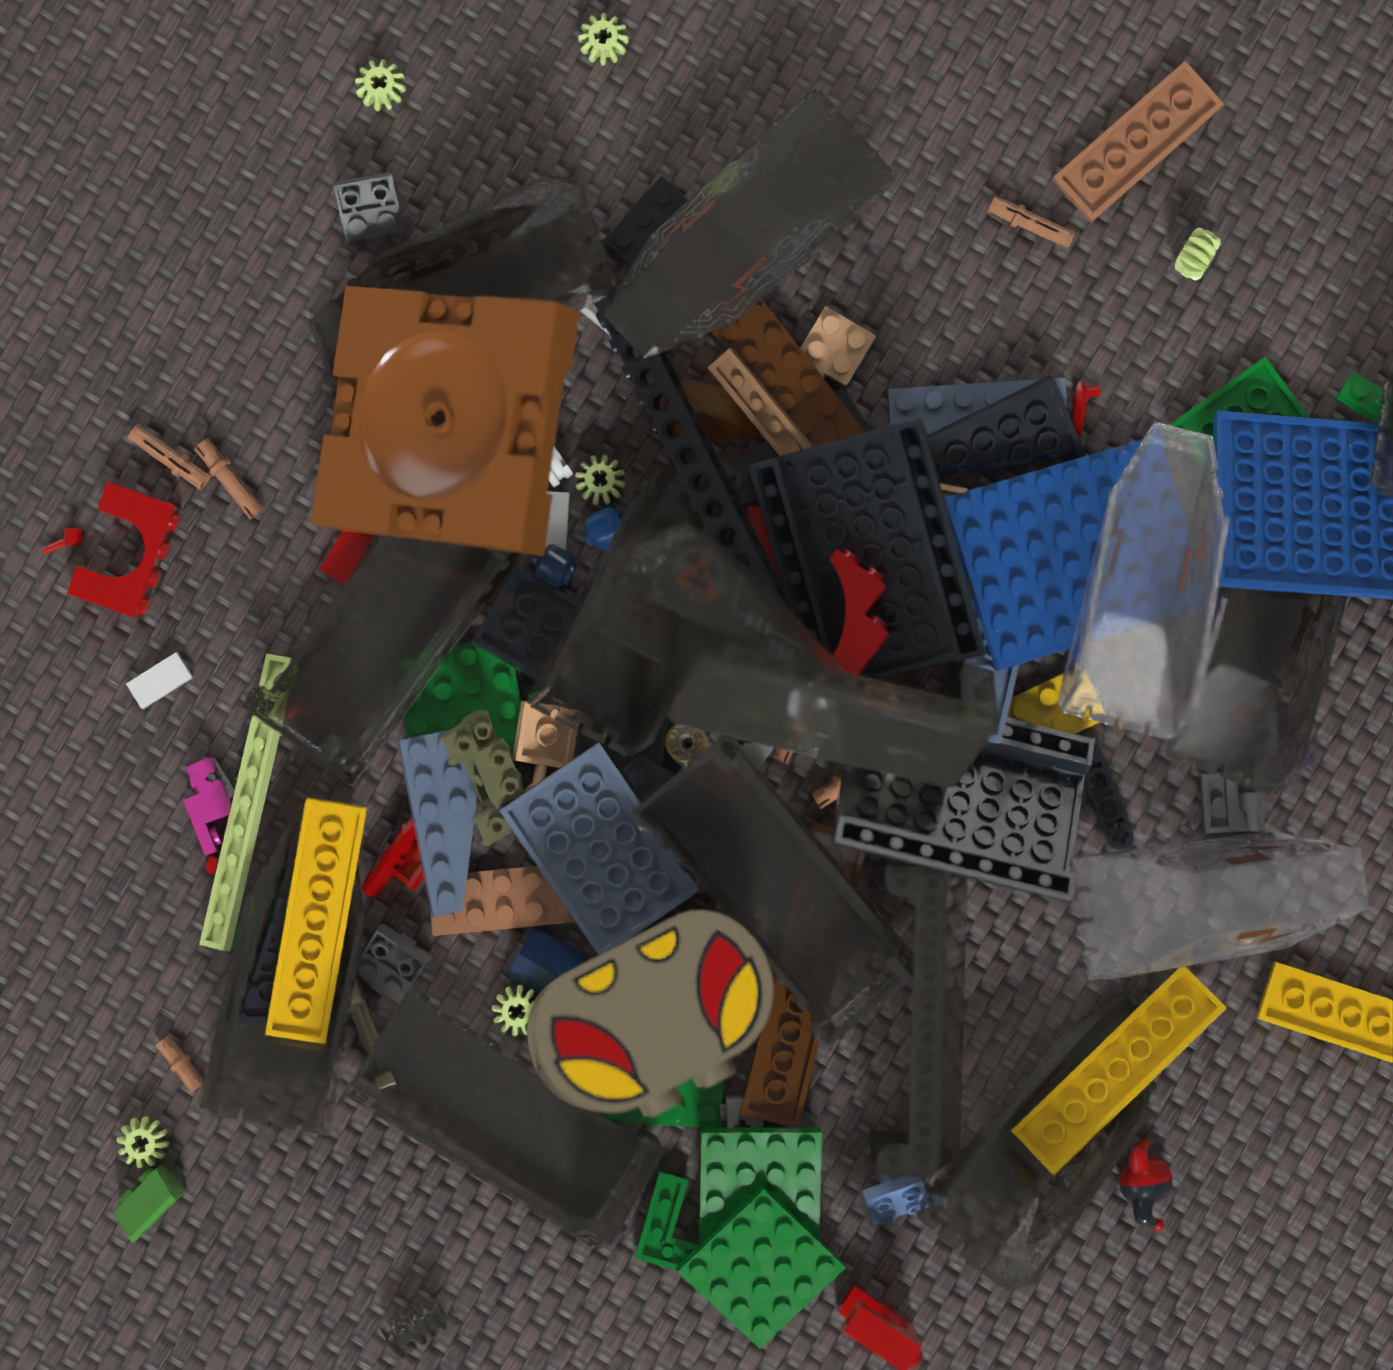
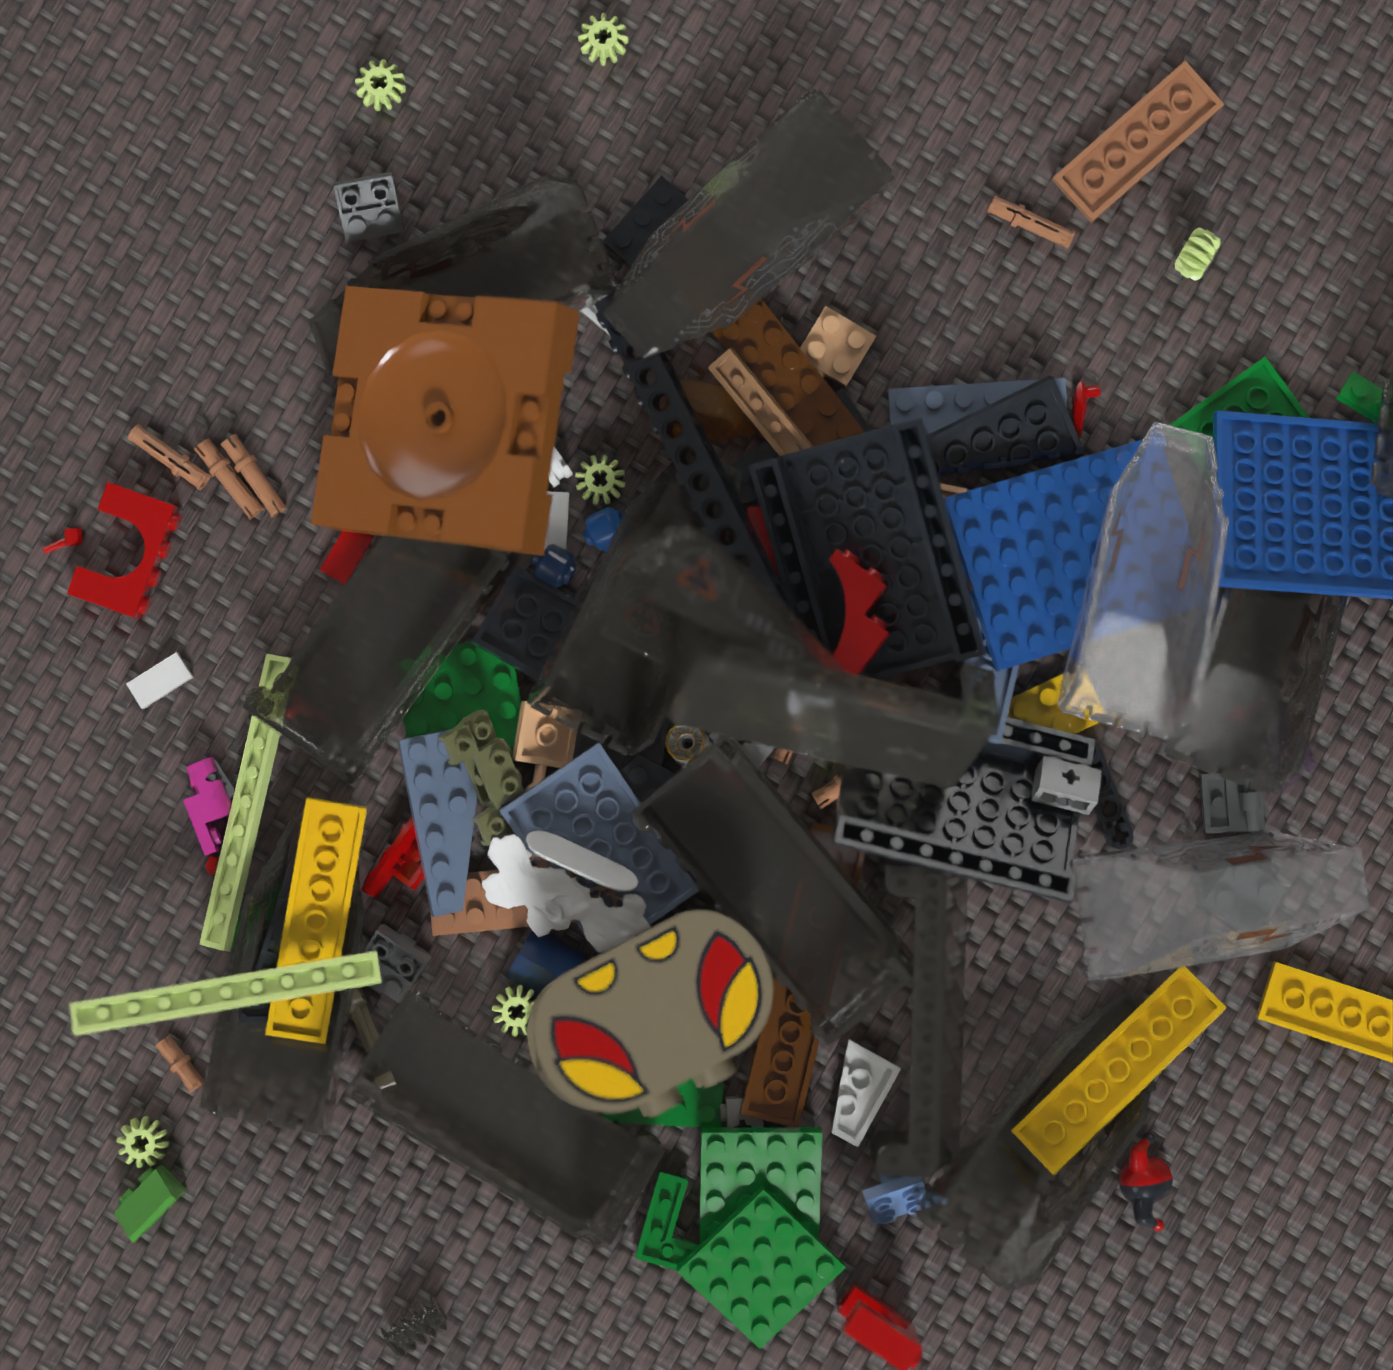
(225, 993): none -> yellowish green plate
(246, 465): none -> nougat pin
(557, 897): none -> white plant
(861, 1091): none -> white wing
(1066, 785): none -> light grey brick

